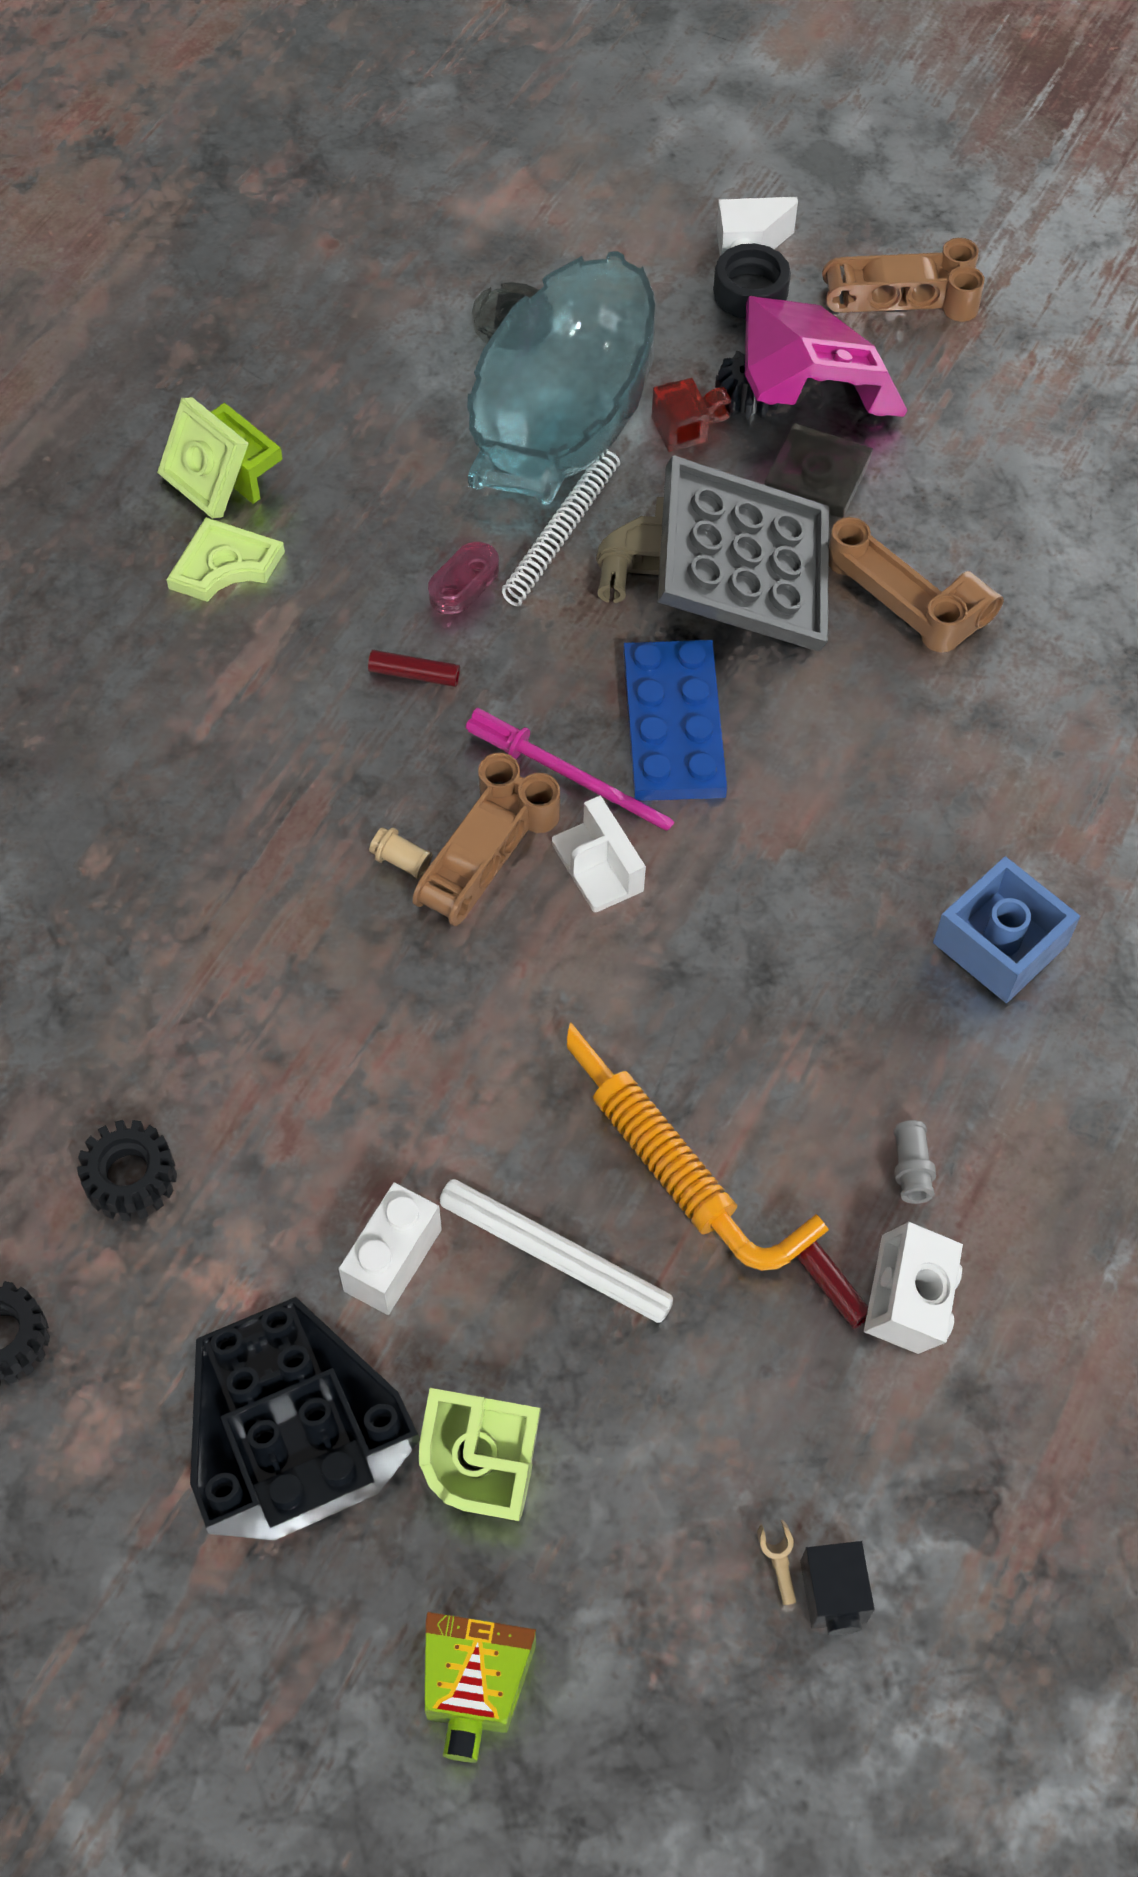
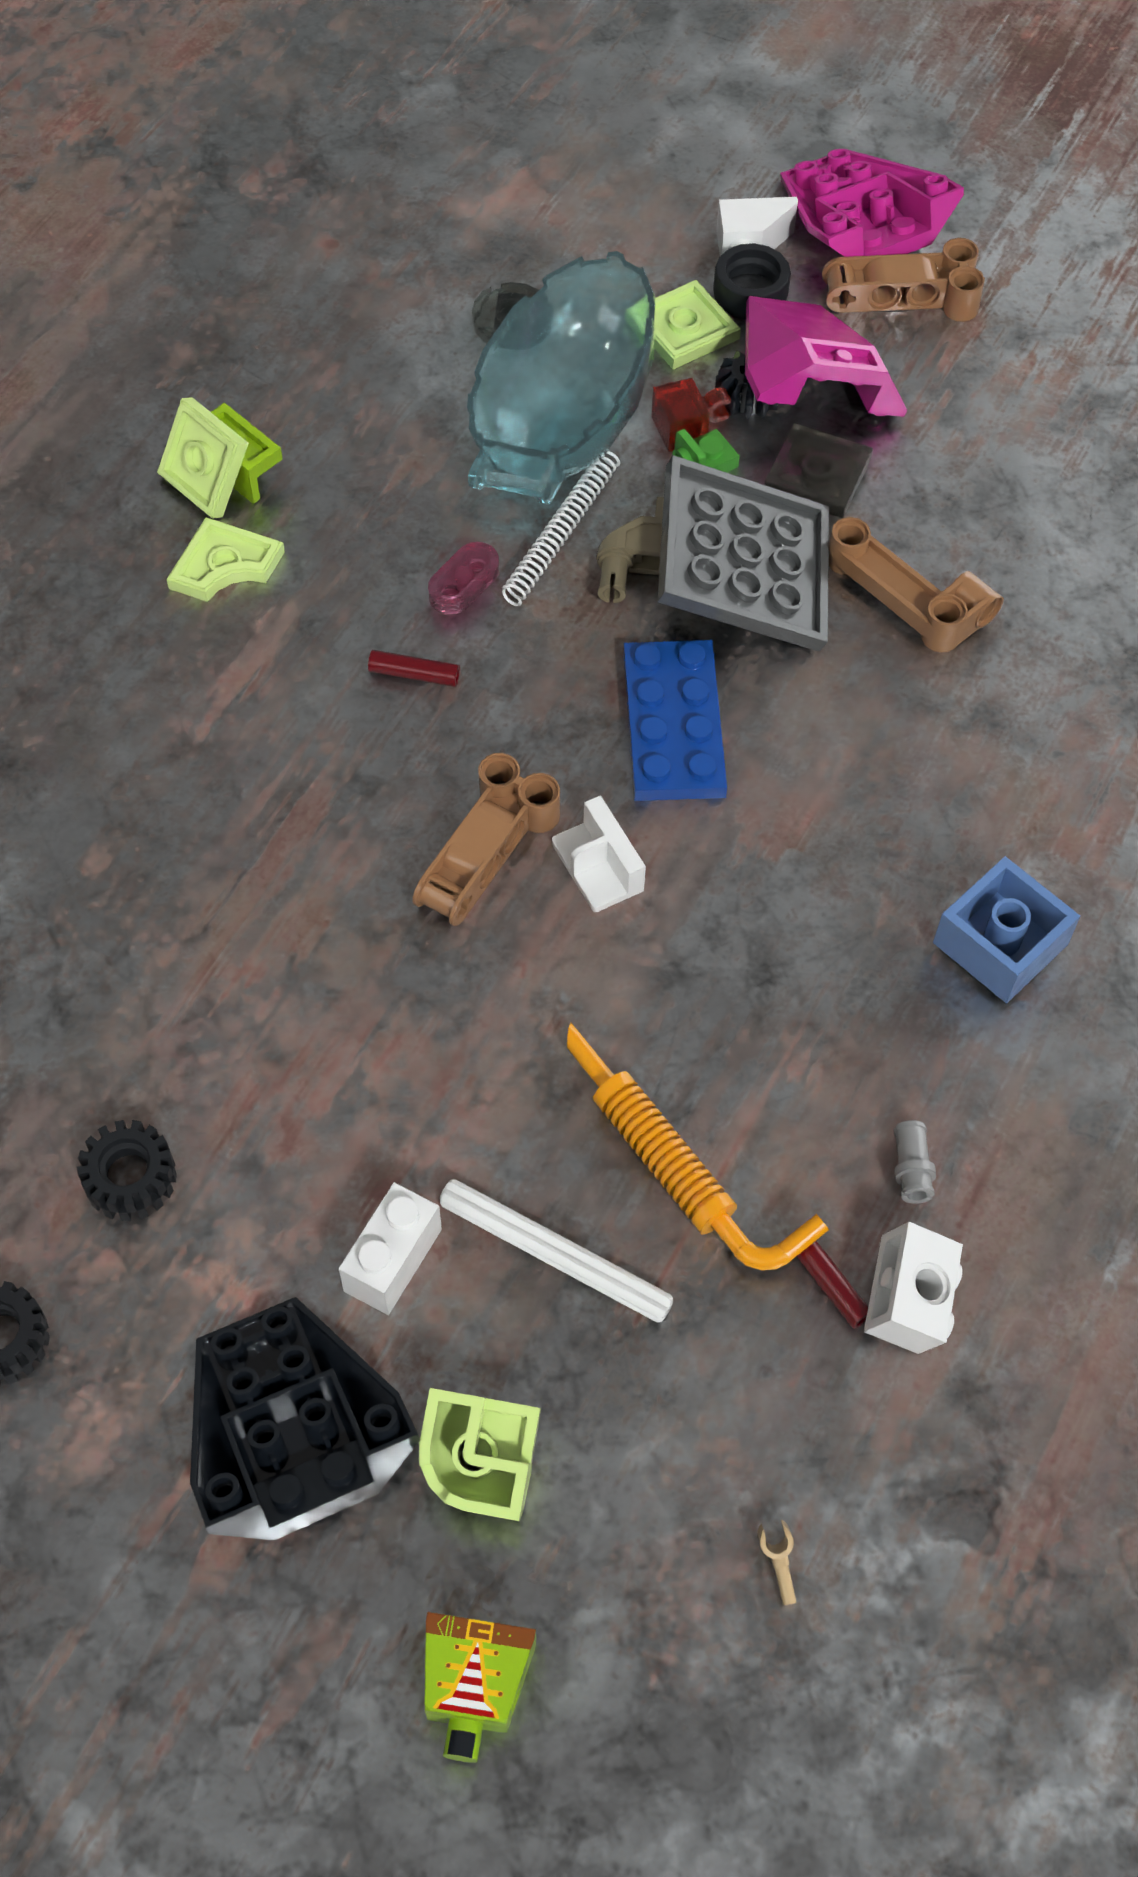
(400, 852): tan pin -> none
(515, 742): dark pink piece -> none
(691, 325): none -> yellowish green tile
(707, 450): none -> bright green bracket
(837, 1587): black brick -> none
(870, 203): none -> dark pink wedge

